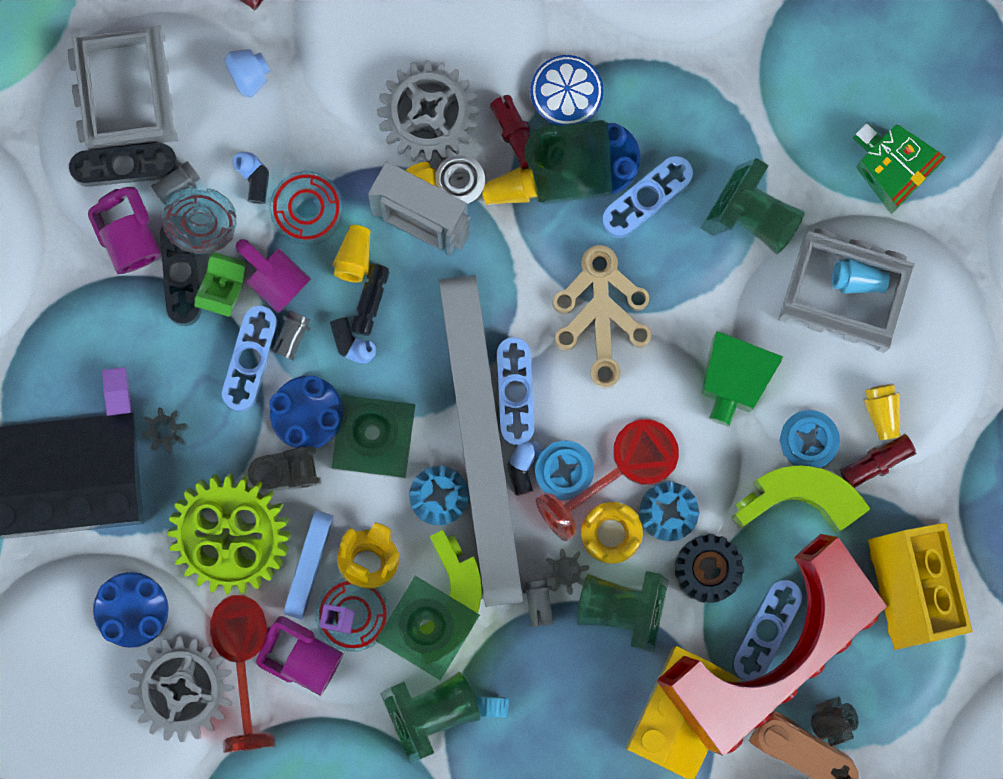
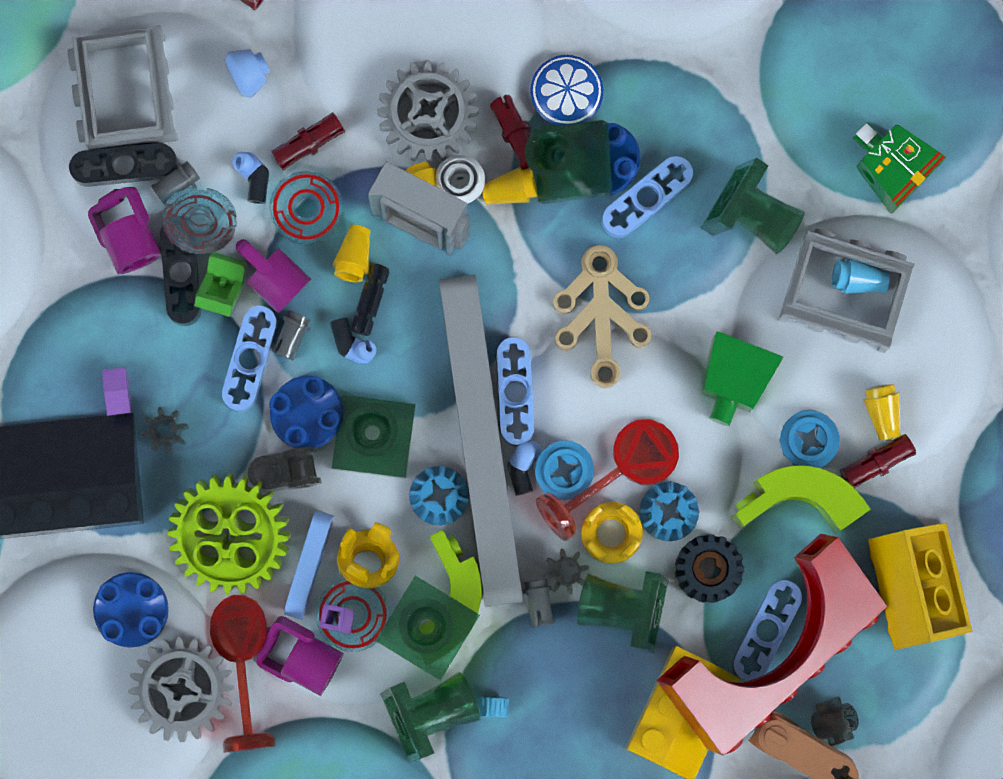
(307, 141): none -> dark red pin

